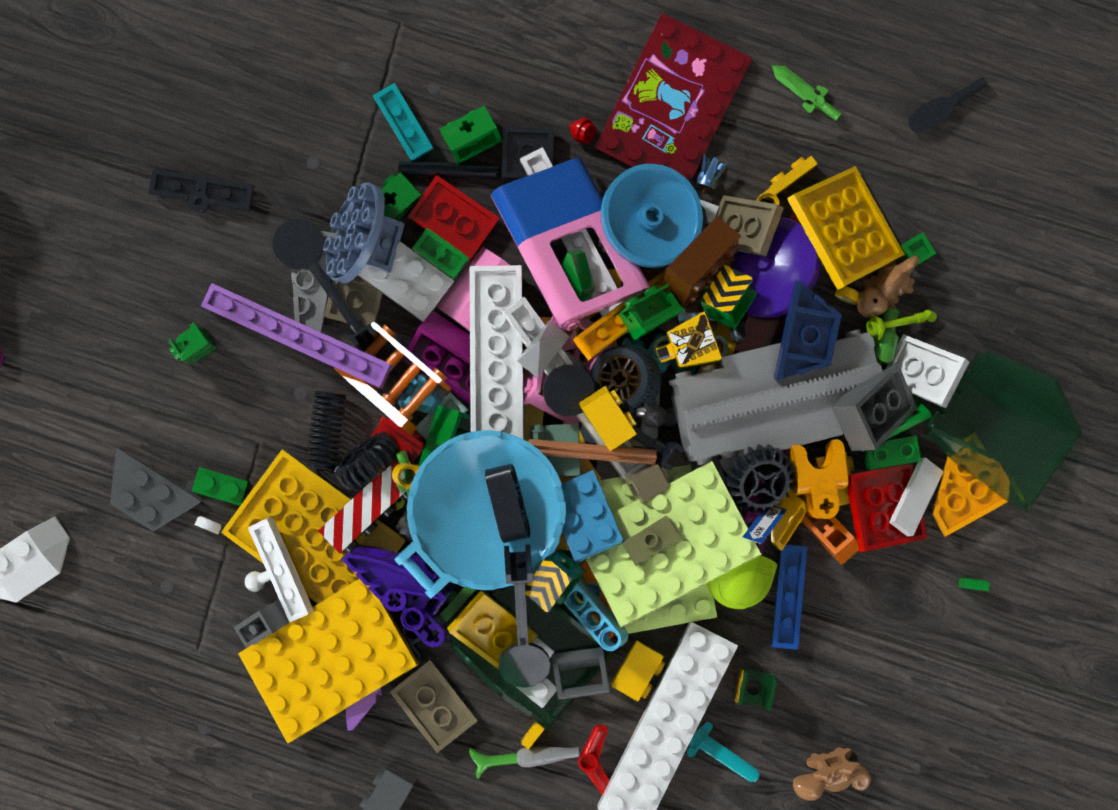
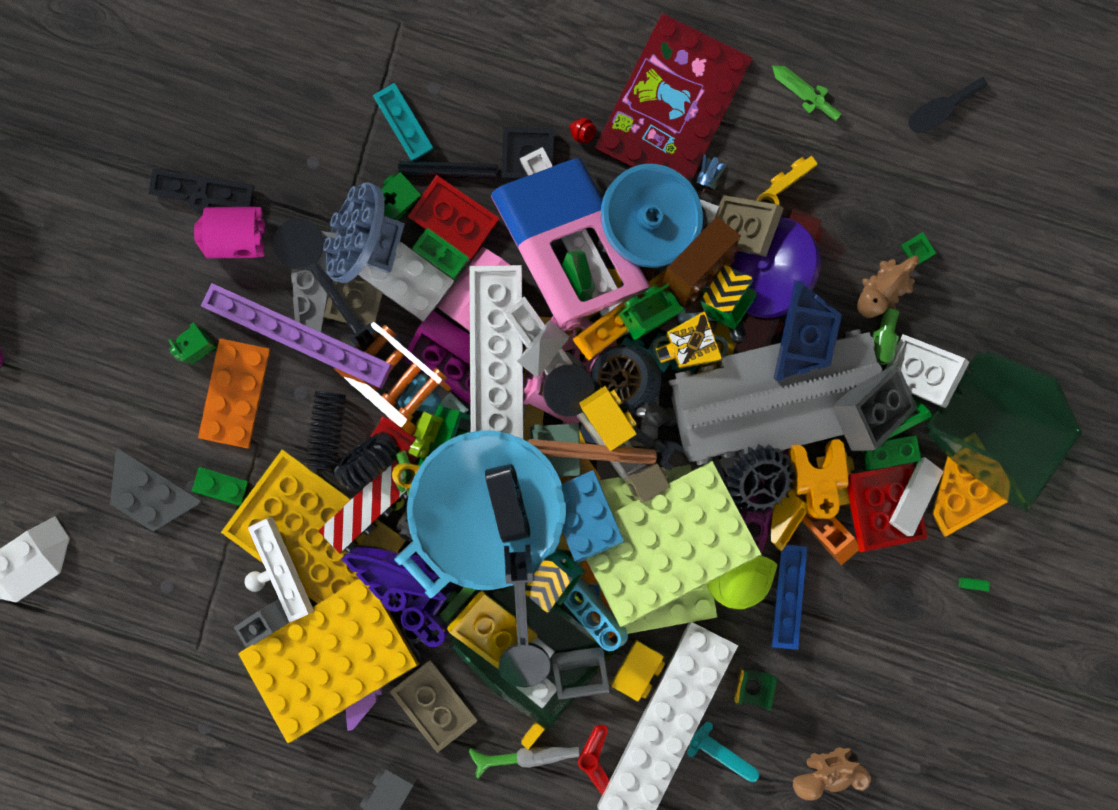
(208, 525): white tile -> none
(230, 232): none -> dark pink cylinder
(234, 393): none -> orange plate
(426, 432): none -> lime plate
(470, 134): green brick -> none
(651, 540): olive plate -> none
(764, 524): sticker -> none
(845, 227): yellow plate -> none
(848, 295): yellow tile -> none
(877, 326): lime piece -> none

